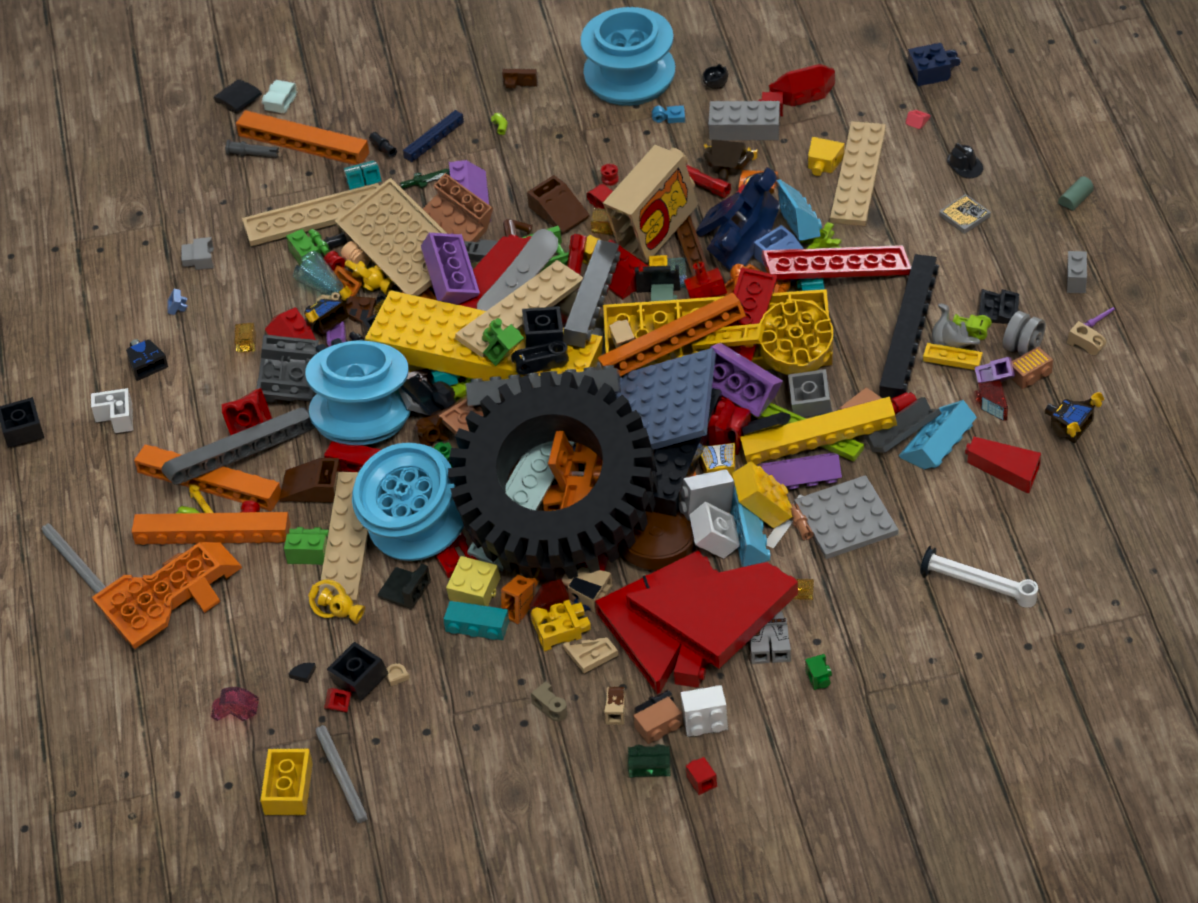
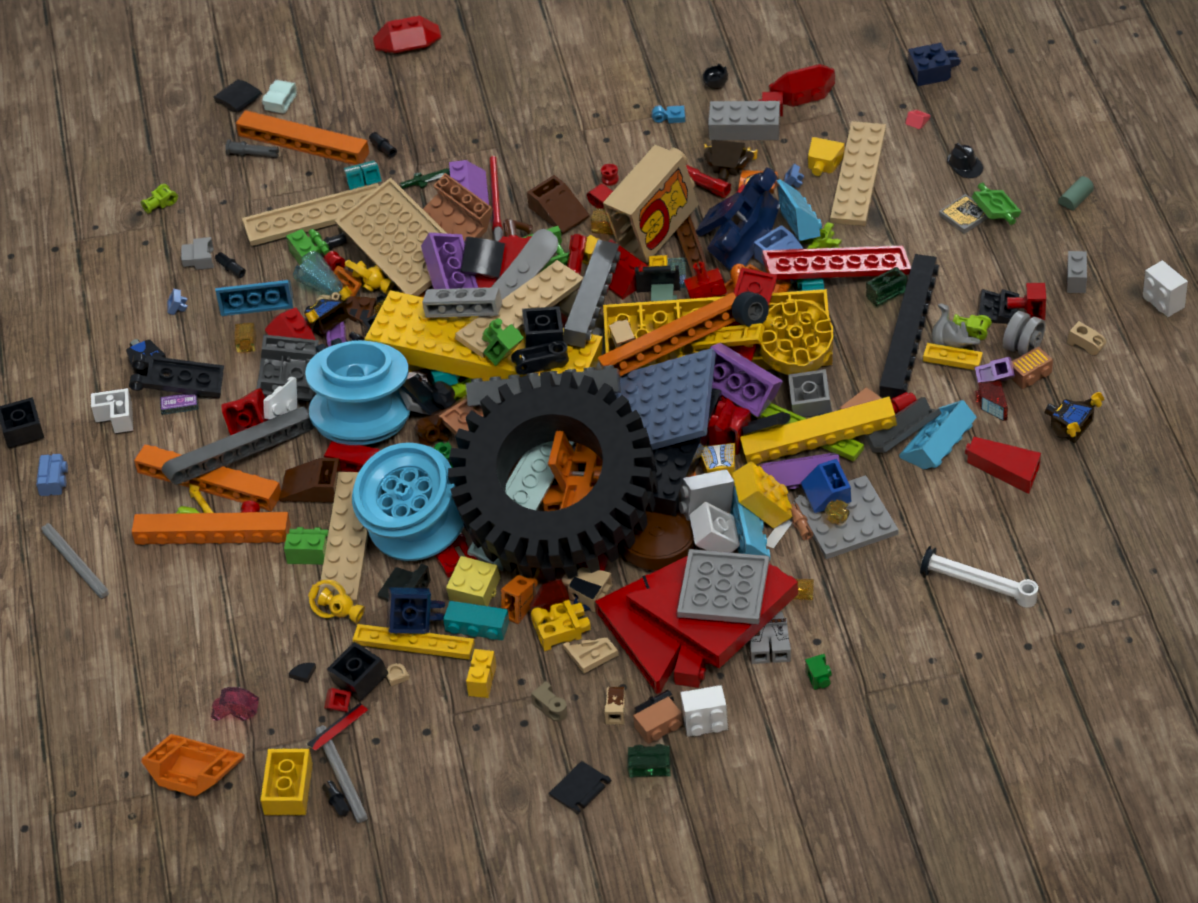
(51, 474): none -> medium blue brick
(144, 604): orange piece -> none
(159, 198): none -> lime connector
(178, 403): none -> tile
(183, 376): none -> black hinge
(189, 764): none -> orange slope
(230, 265): none -> black axle
(255, 297): none -> dark azure slope
(282, 400): none -> white wing
(336, 798): none -> black axle
(337, 727): none -> red sticker
(354, 253): light nougat piece -> none
(406, 35): none -> red wedge
(414, 642): none -> yellow plate
(417, 619): none -> dark blue hinge
(433, 136): dark blue piece -> none
(462, 302): none -> light grey brick
(481, 673): none -> yellow piece
(482, 257): none -> black slope
(497, 225): none -> red piece
(499, 119): lime arm -> none
(519, 77): reddish brown hinge -> none
(579, 787): none -> black piece
(628, 55): medium azure wheel -> none
(701, 775): red brick -> none
(723, 586): none -> light grey plate
(750, 308): none -> black wheel
(793, 176): none -> medium blue tile
(825, 485): none -> blue slope
(837, 511): none -> clear yellow gear
(886, 286): none -> clear green brick
(996, 204): none -> bright green plate
(1033, 302): none -> red brick
(1090, 323): medium lavender piece -> none
(1165, 288): none -> white brick

